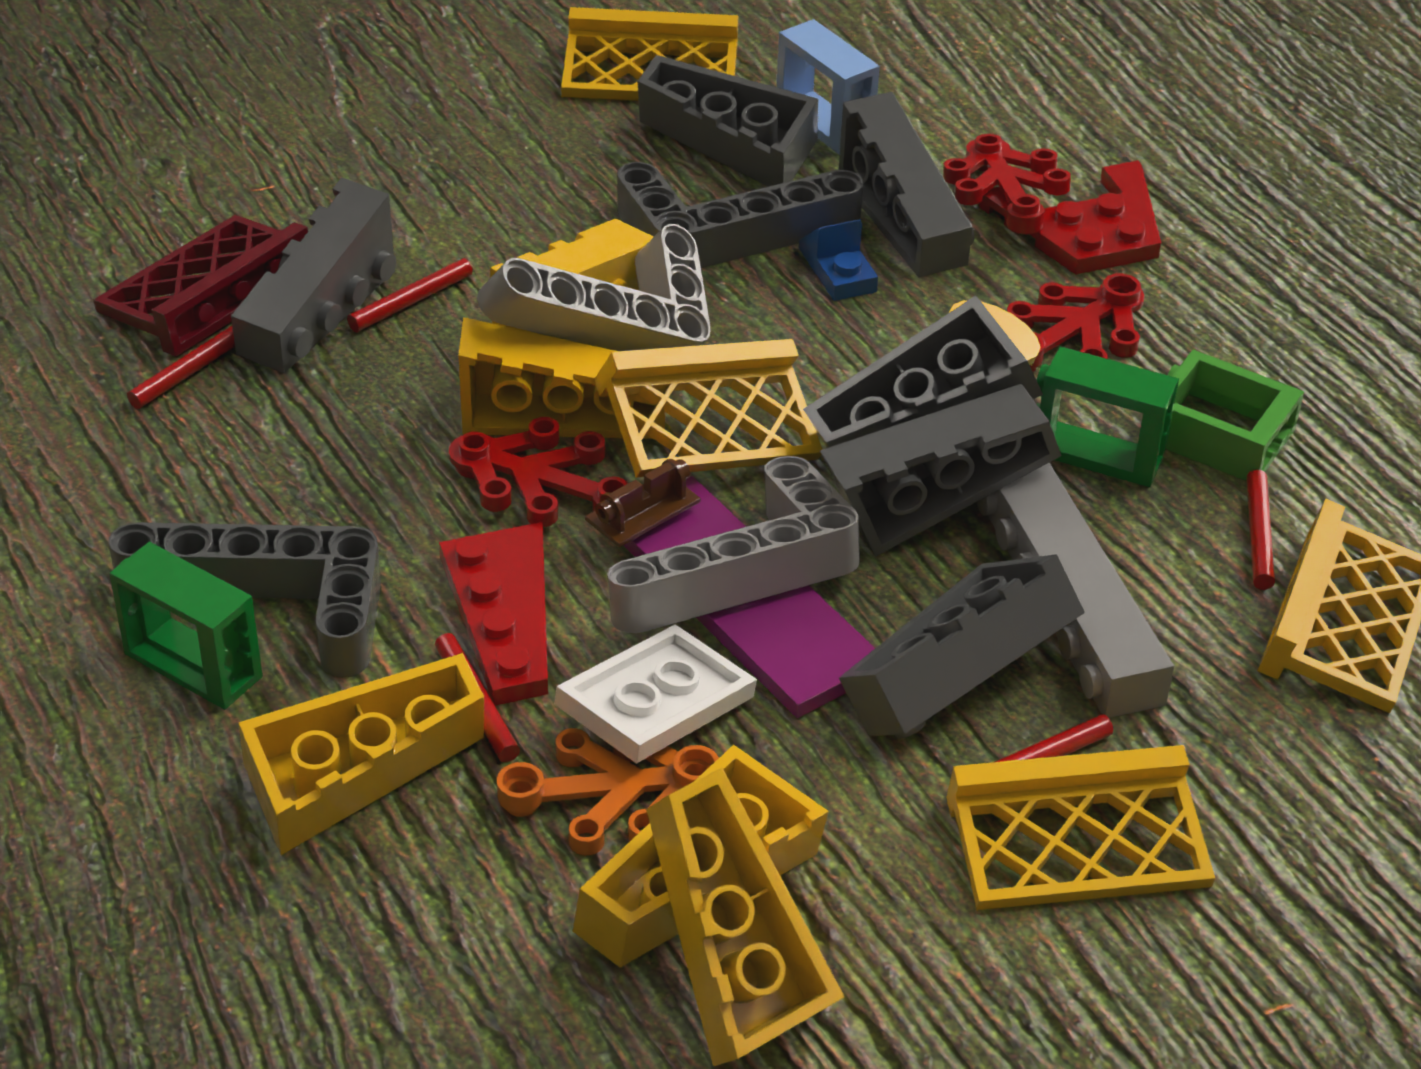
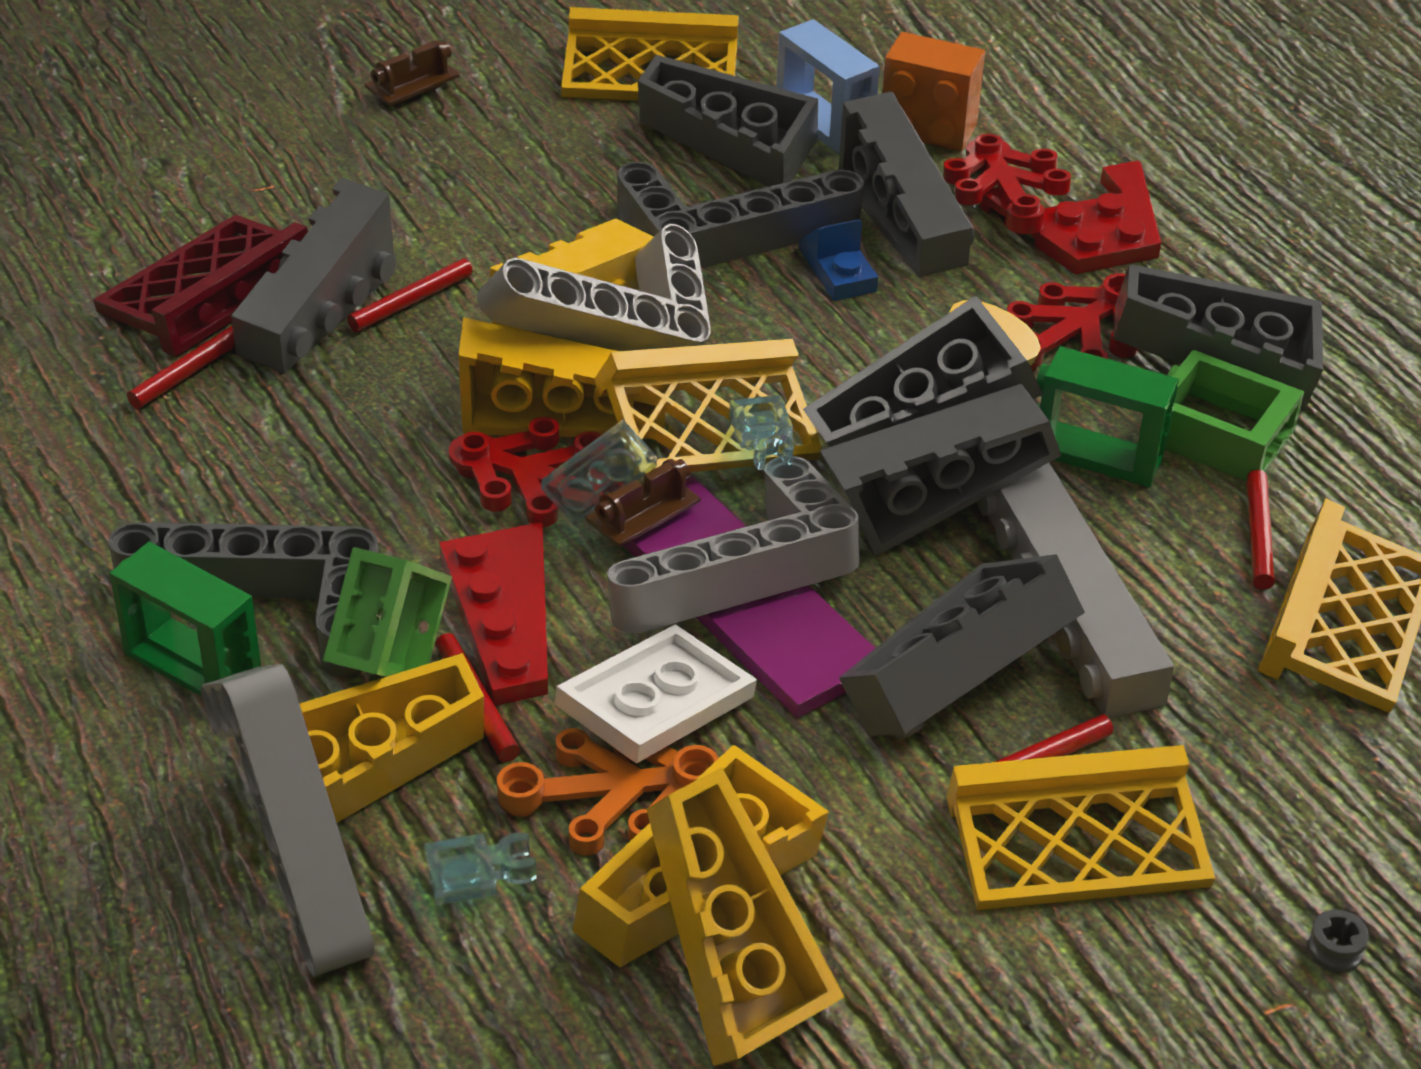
(294, 812): none -> light grey beam
(398, 80): none -> reddish brown hinge
(407, 596): none -> bright green window
(469, 868): none -> clear light blue plate
(599, 468): none -> clear light blue plate
(765, 426): none -> clear light blue plate
(936, 87): none -> orange brick
(1231, 322): none -> dark grey wedge
(1328, 953): none -> dark grey bush

